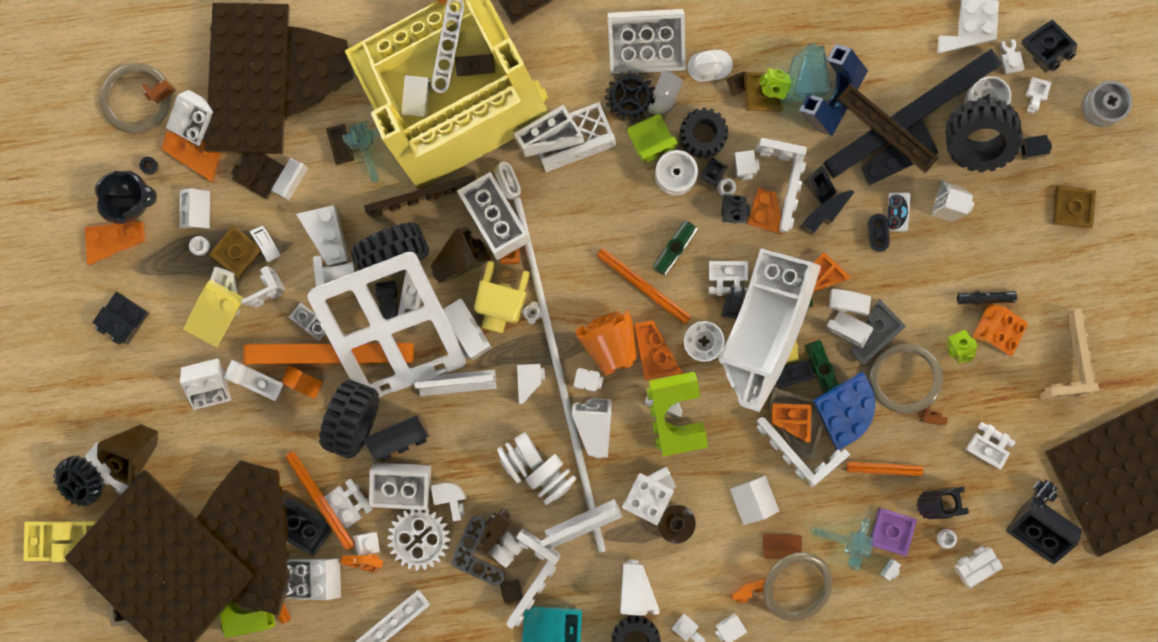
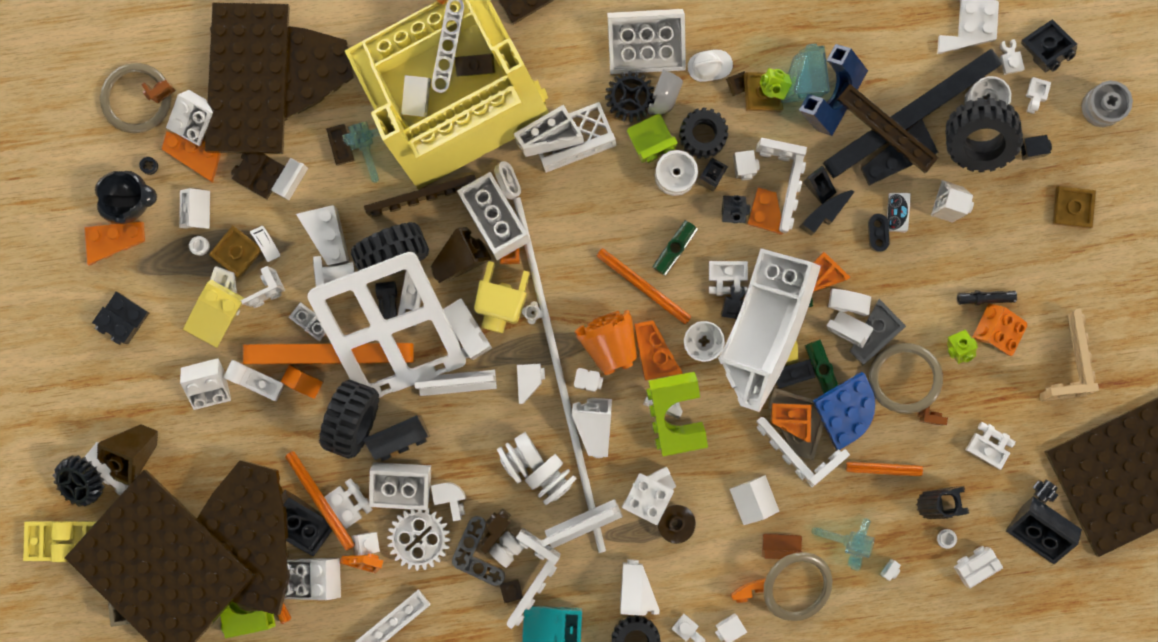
(730, 183): white plate -> none
(893, 531): medium lavender tile -> none

